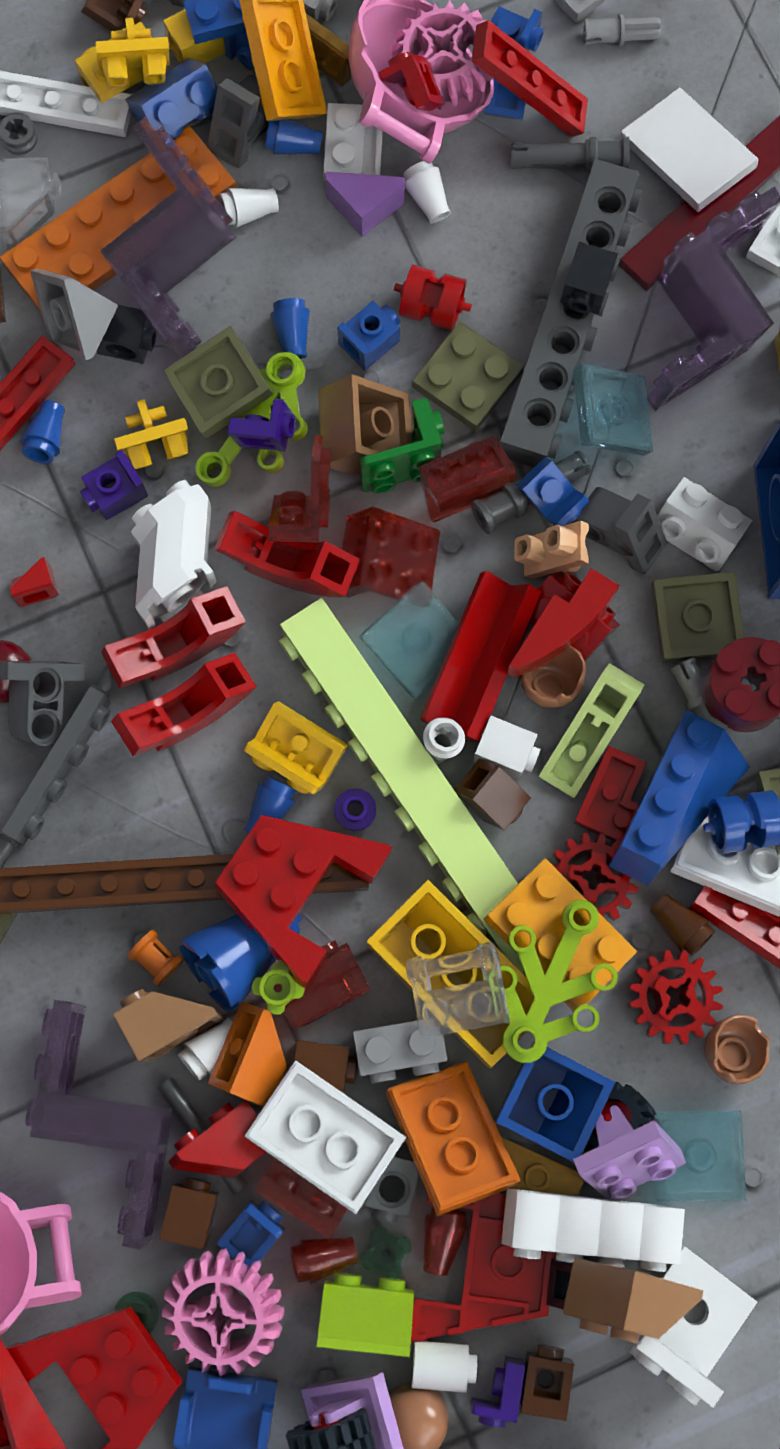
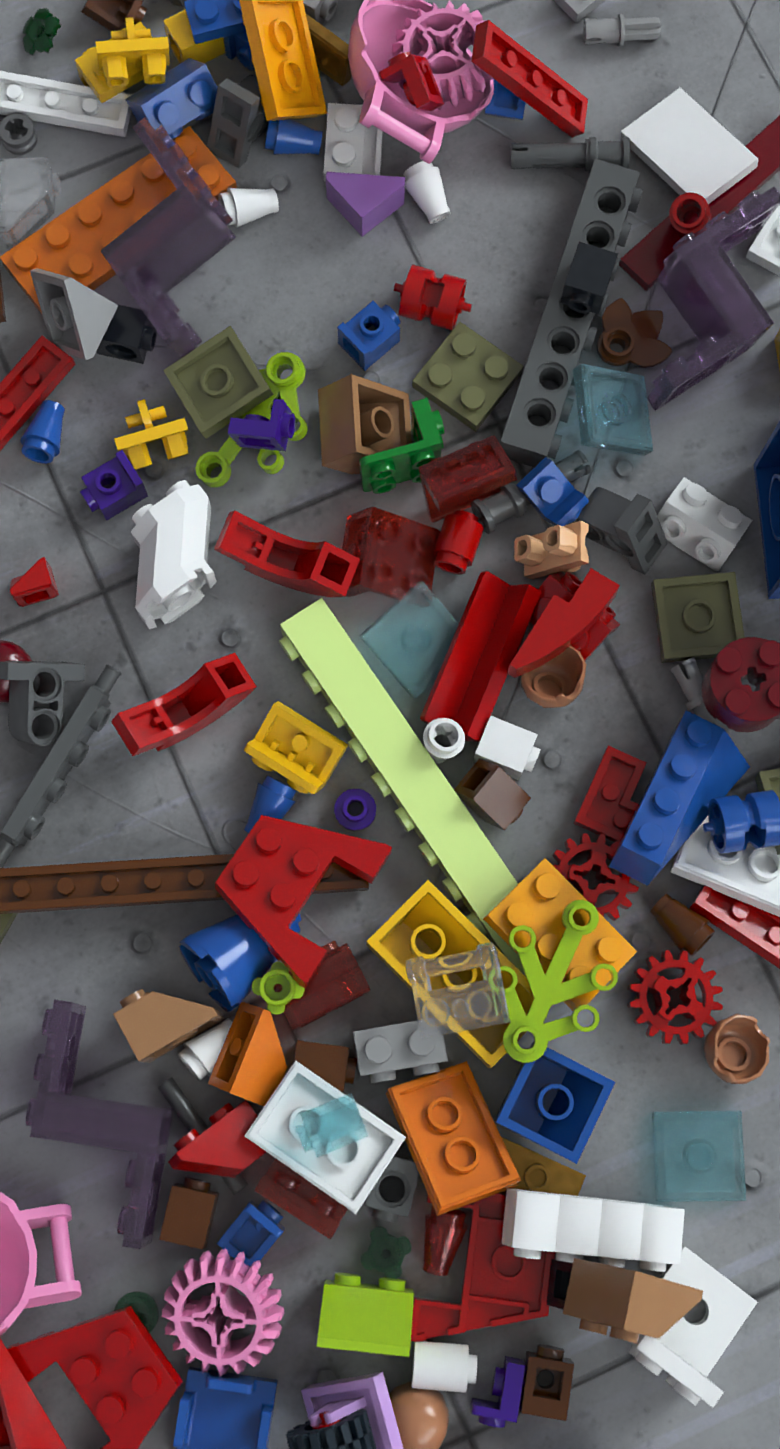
(40, 31): none -> dark green plant
(155, 958): orange bush -> none
(176, 643): red arch -> none
(291, 325): blue cone -> none
(301, 516): clear red bracket -> none
(322, 1257): clear red cone -> none
(331, 1126): none -> clear light blue brick
(458, 542): none -> red brick
(522, 30): blue bracket -> none
(591, 730): yellowish green slope -> none
(627, 1146): lavender plate -> none
(636, 335): none -> reddish brown plate
(687, 204): none -> red brick

